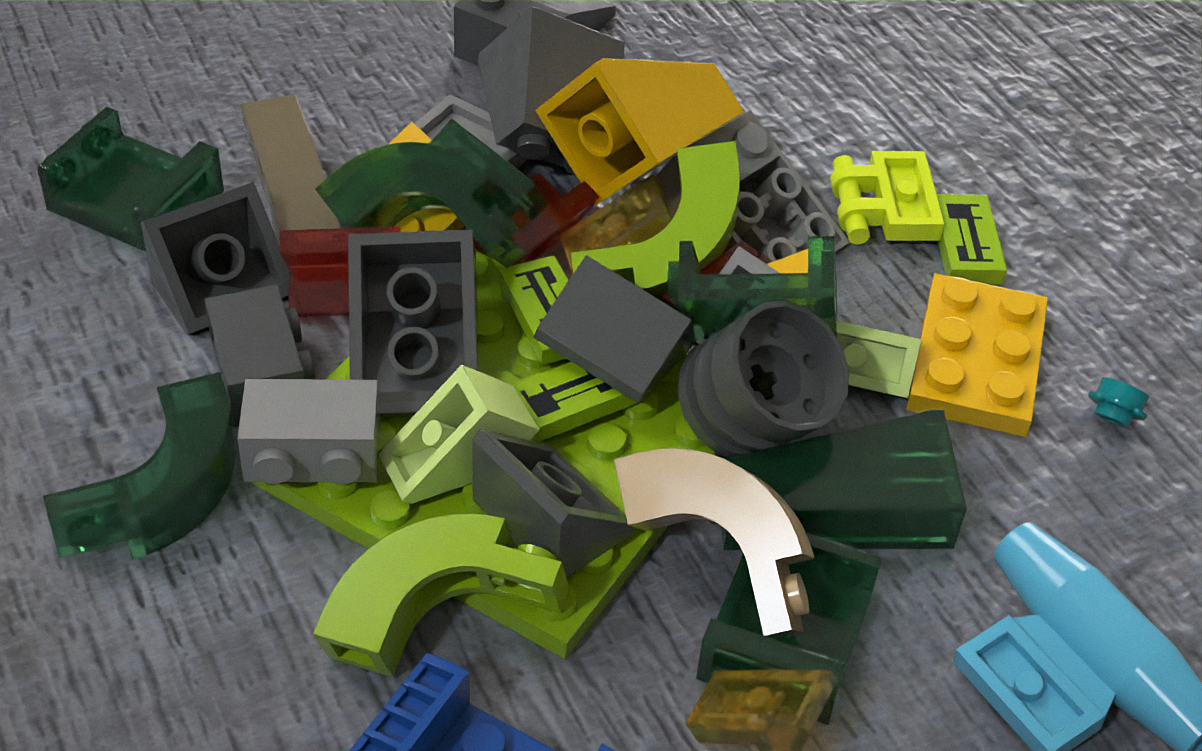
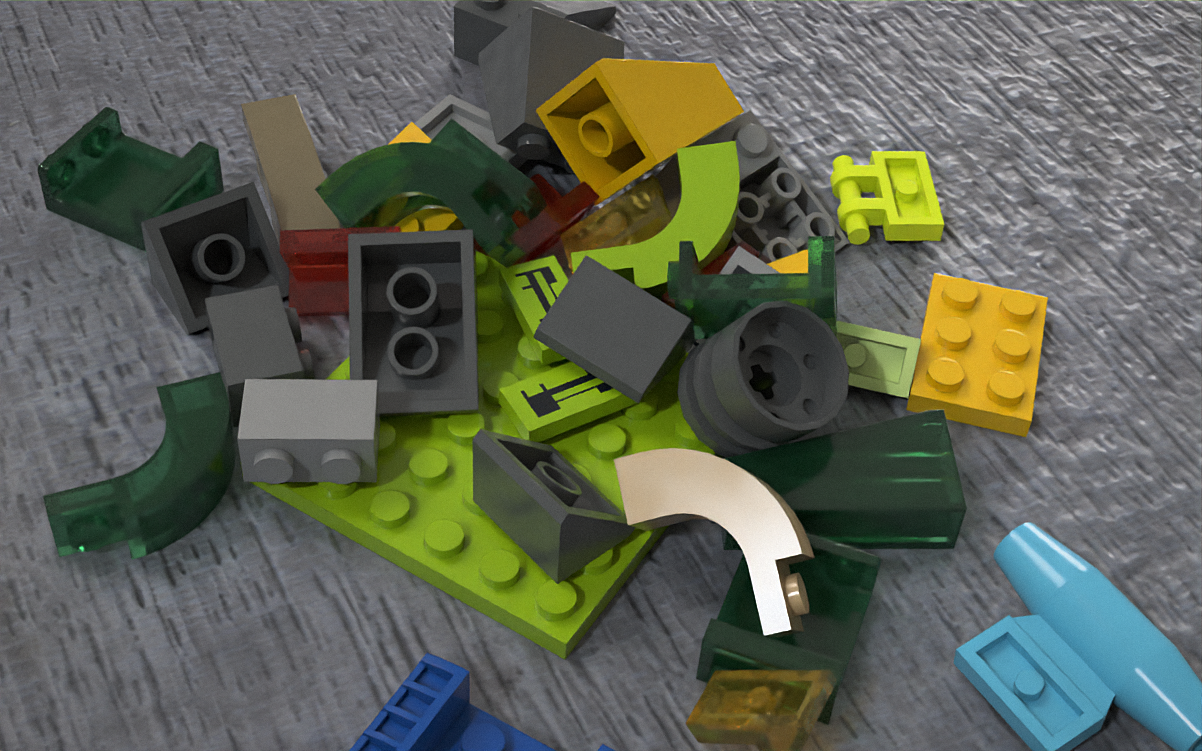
(420, 567): lime arch -> none
(437, 443): yellowish green slope -> none
(970, 239): lime tile -> none
(1119, 402): teal plate -> none

